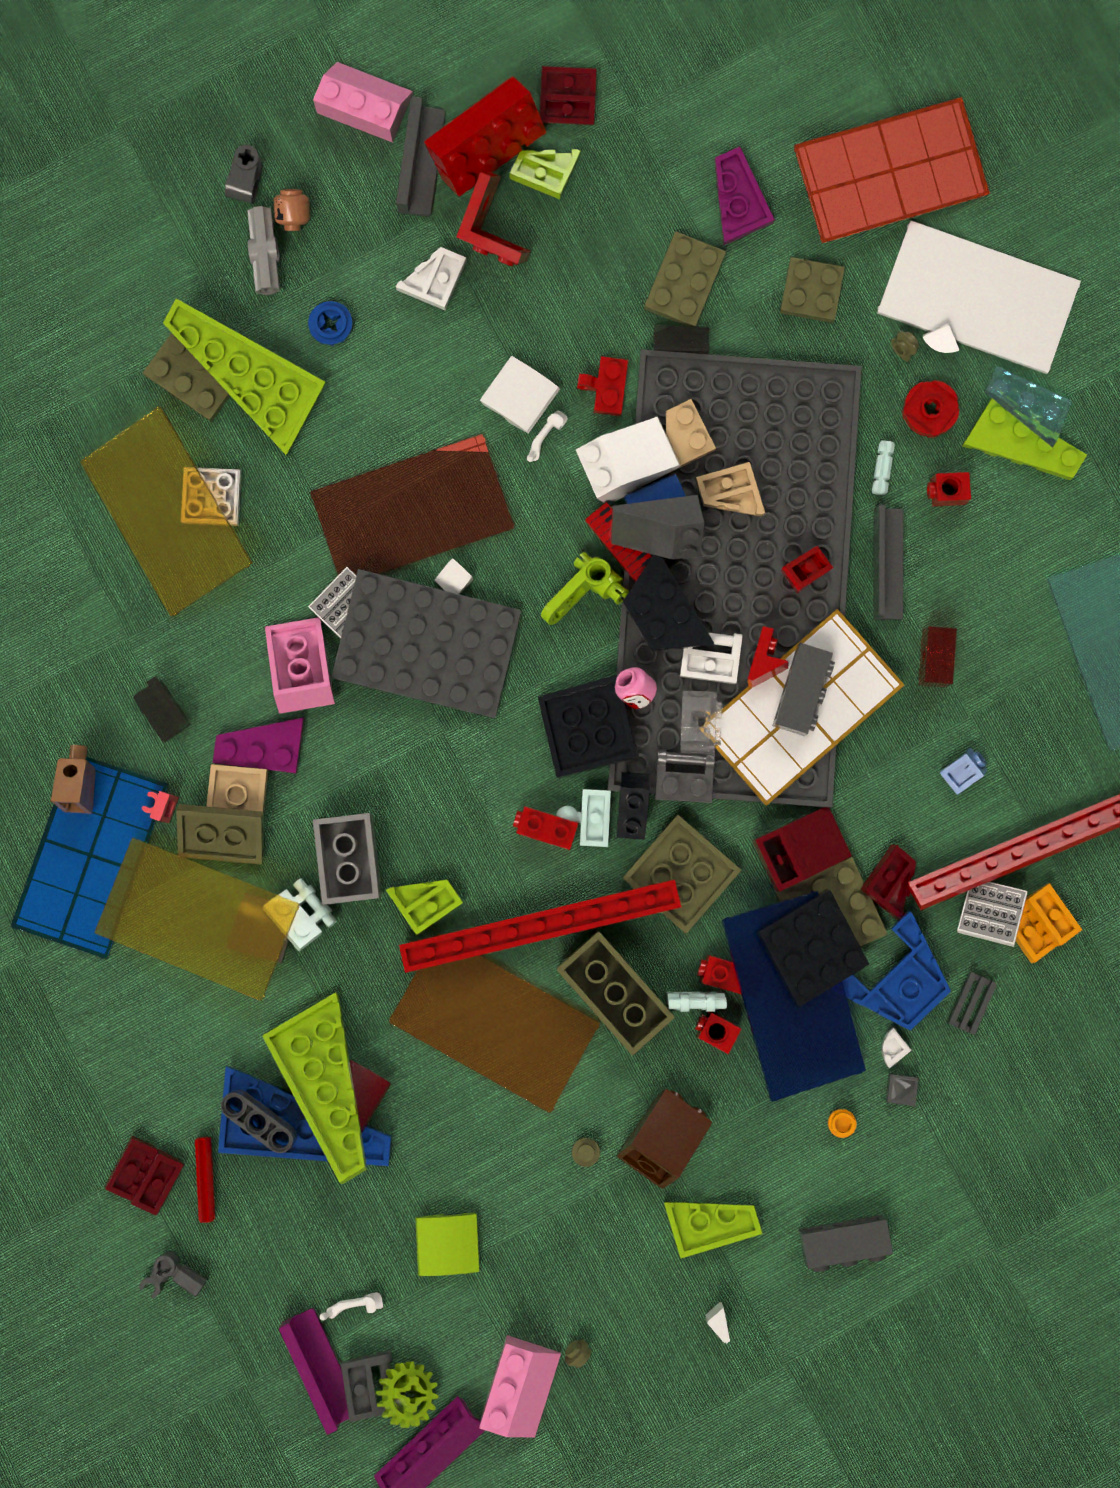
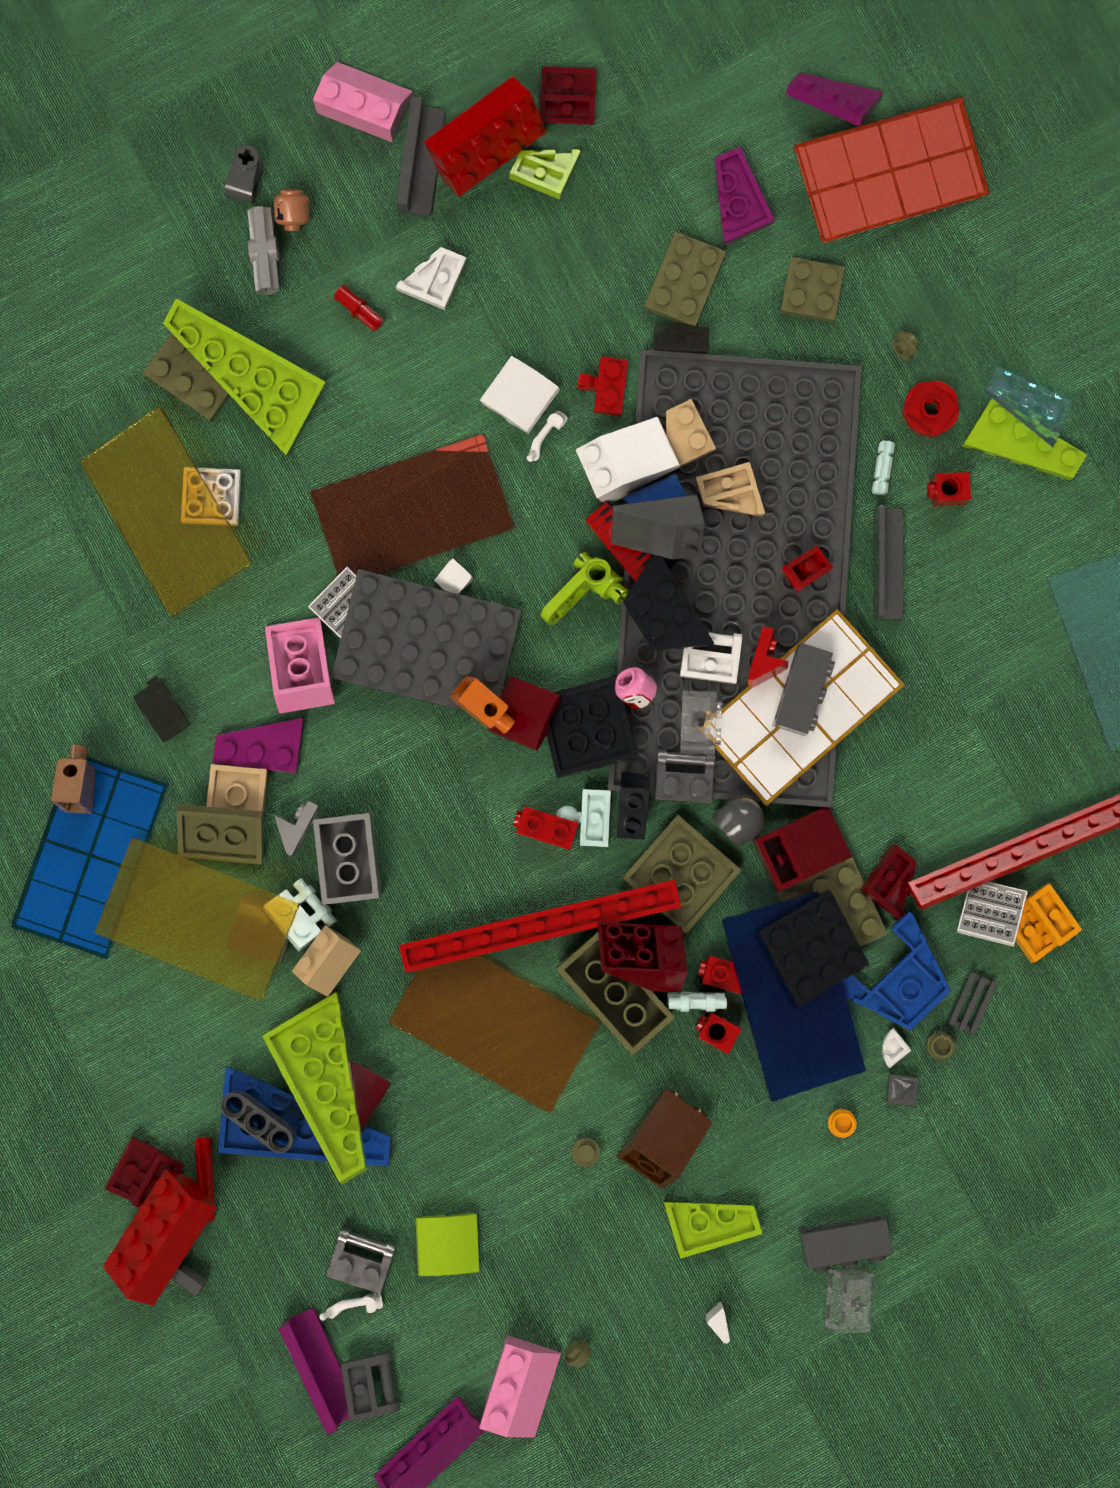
(159, 1237): none -> red brick
(163, 807): coral tile -> none
(294, 834): none -> light grey slope
(326, 961): none -> tan brick
(333, 311): blue gear -> none
(357, 1268): none -> flat silver plate
(358, 308): none -> red axle
(406, 1407): lime gear -> none
(425, 902): lime wing -> none
(474, 218): red bracket -> none
(474, 696): none -> orange torso
(530, 709): none -> dark red slope
(644, 954): none -> dark red slope
(740, 820): none -> dark grey helmet
(835, 97): none -> magenta wing
(849, 1300): none -> clear brick
(937, 656): clear red brick -> none
(940, 1046): none -> olive plate
(942, 339): white tile -> none
(965, 770): medium blue bracket -> none
(982, 294): white piece -> none

